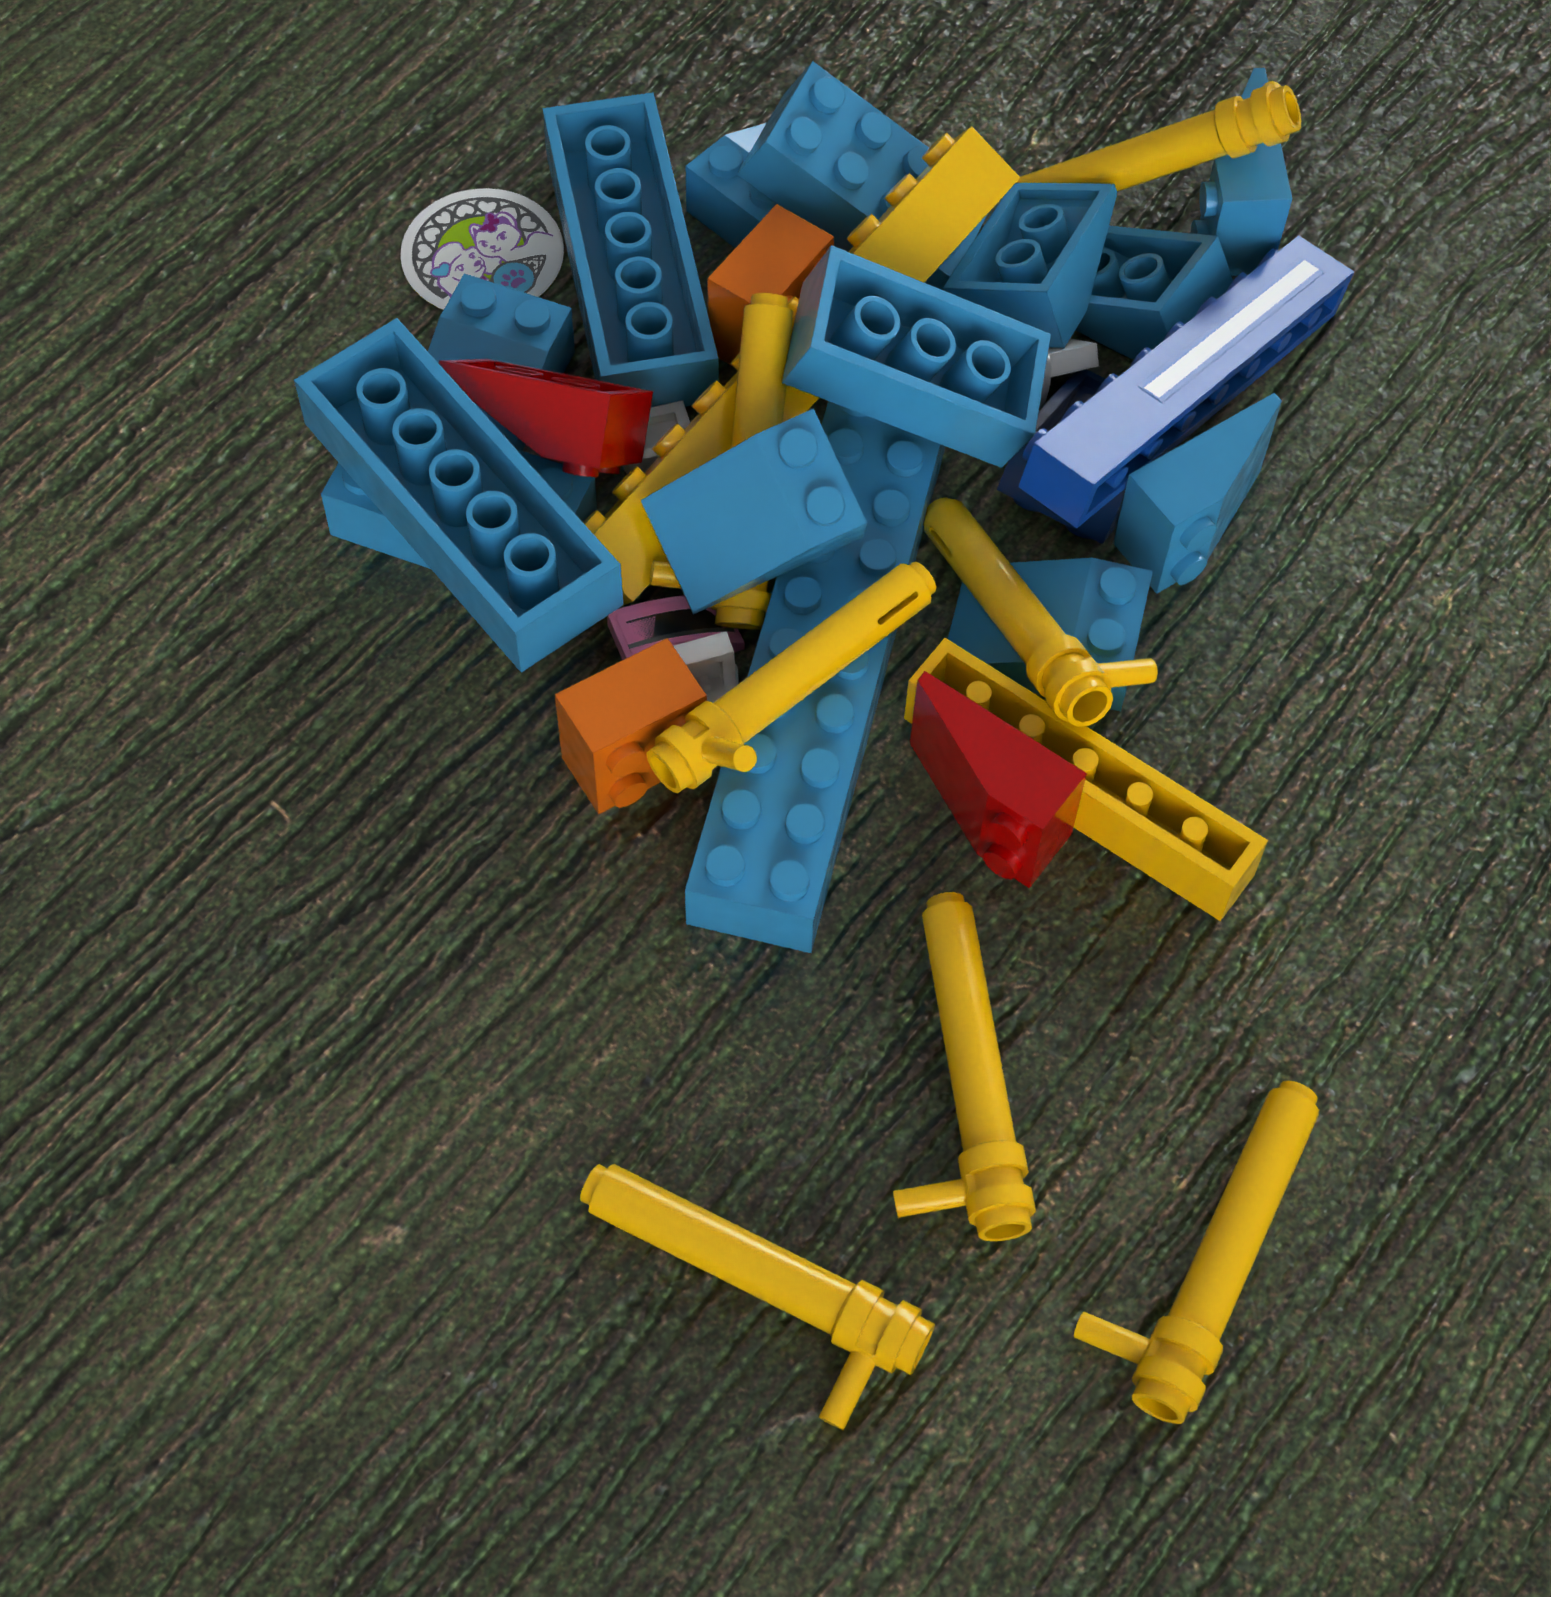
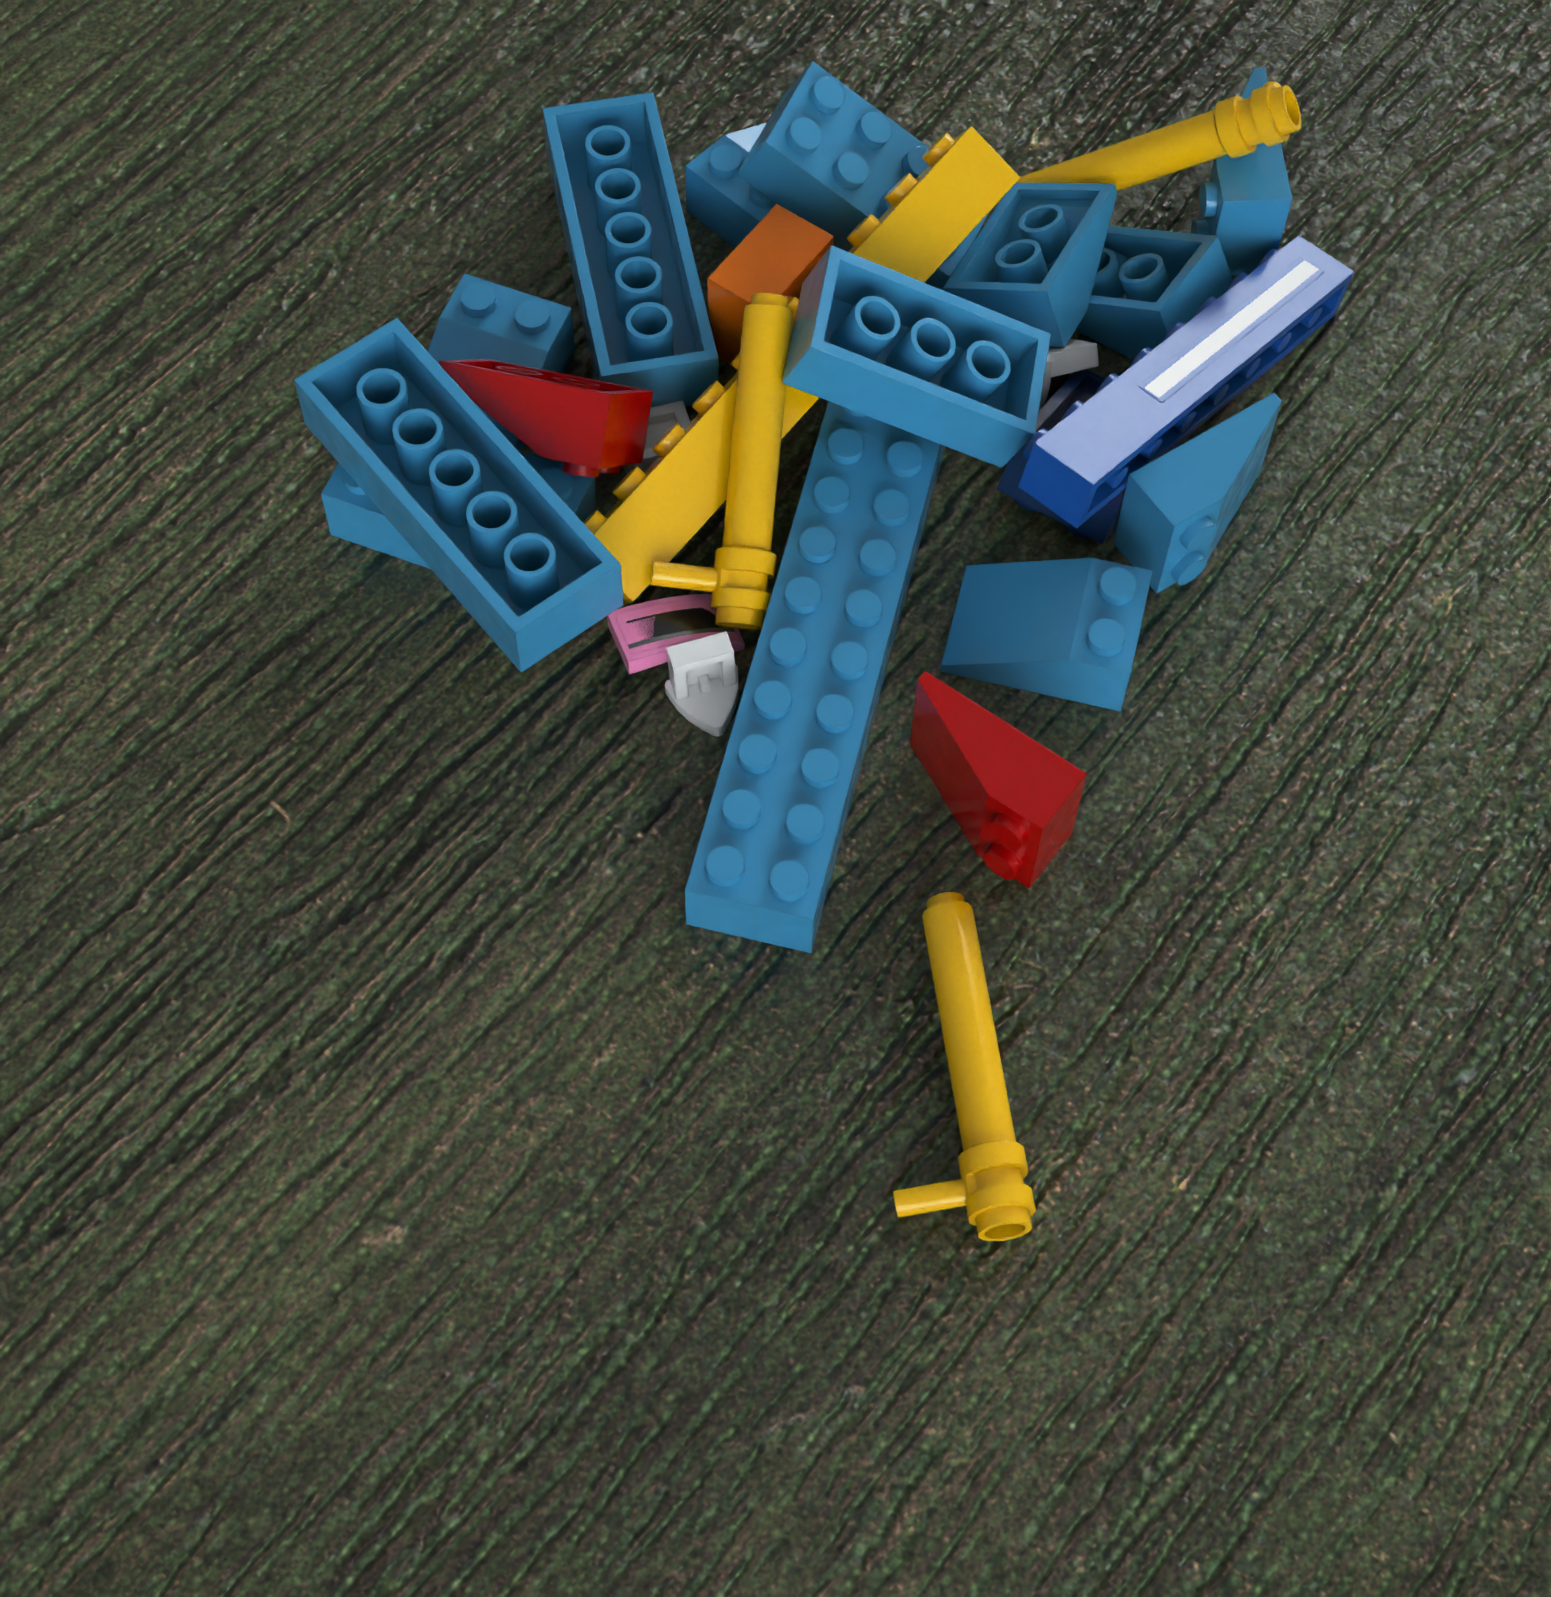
(484, 236): sticker -> none
(614, 720): orange brick -> none
(719, 729): yellow cylinder -> none
(755, 512): dark azure slope -> none
(852, 1313): yellow cylinder -> none
(1055, 662): yellow cylinder -> none
(1123, 799): yellow brick -> none
(1188, 1339): yellow cylinder -> none

